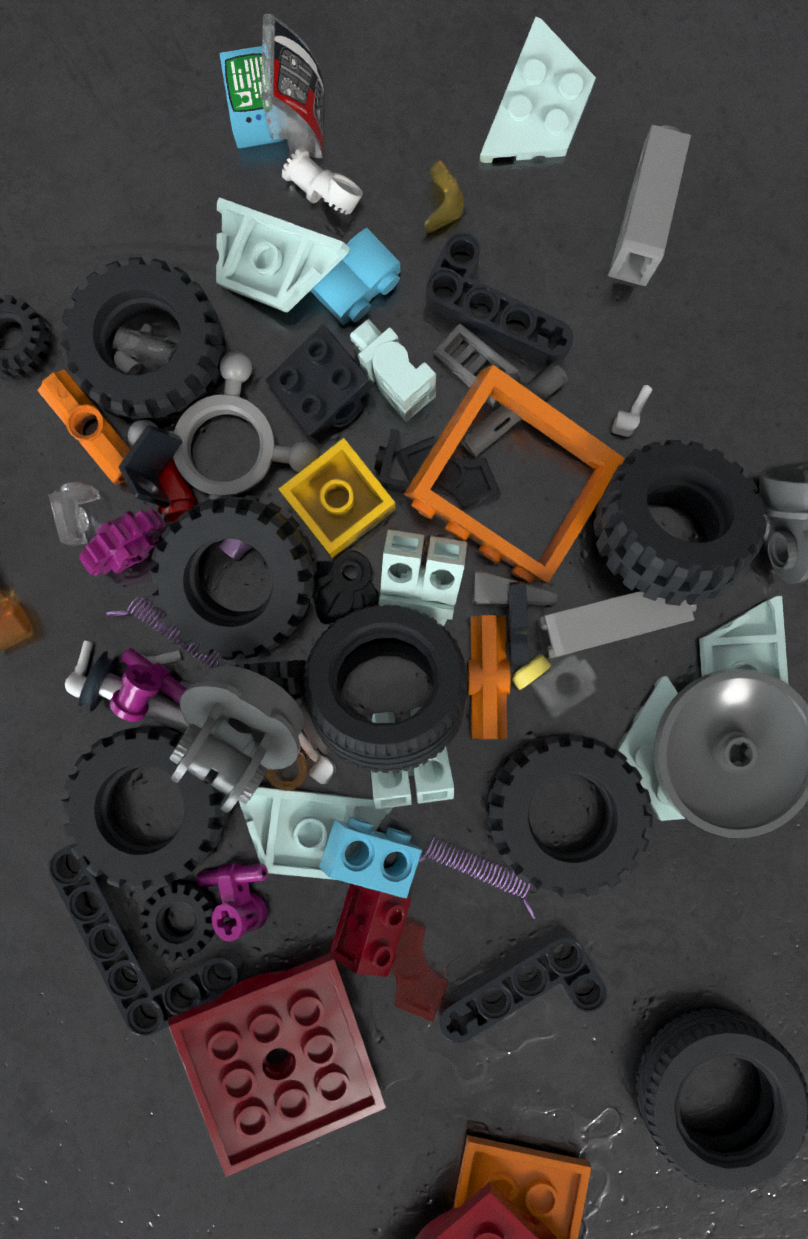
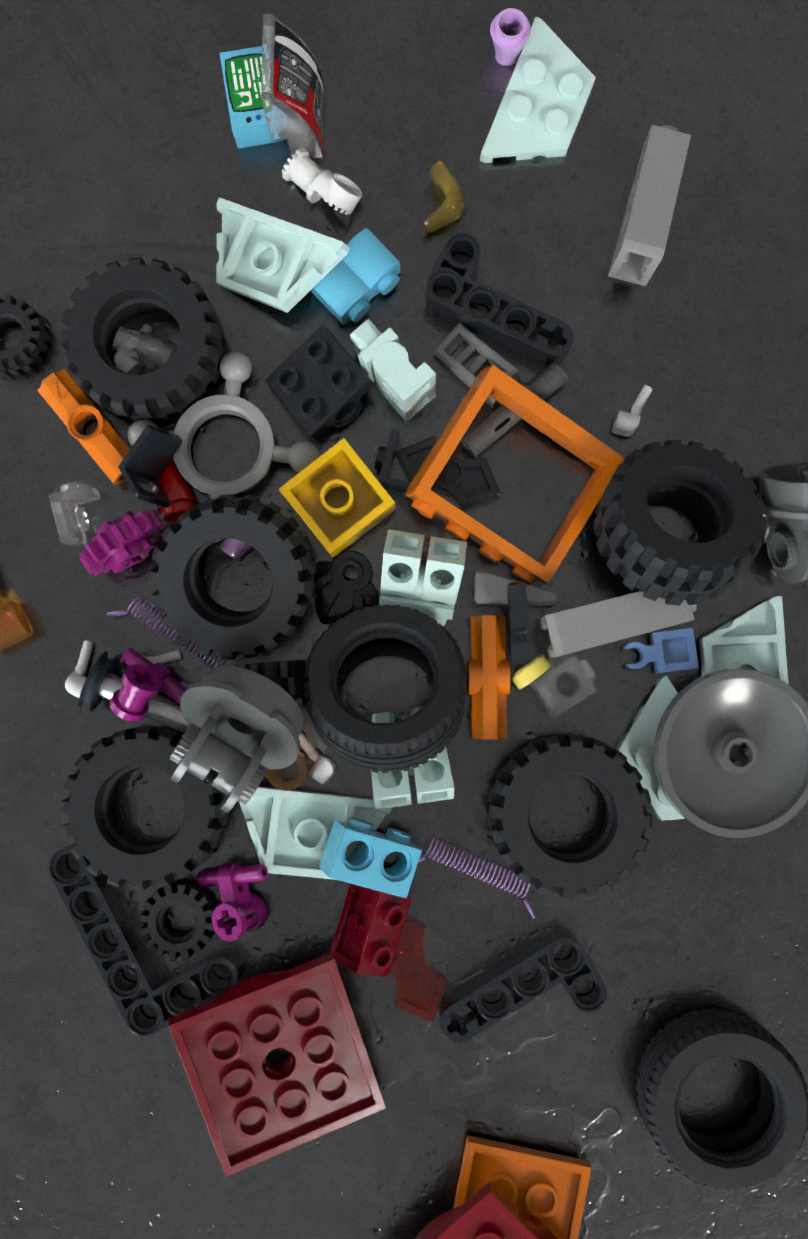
(509, 34): none -> lavender cone
(668, 651): none -> medium blue plate

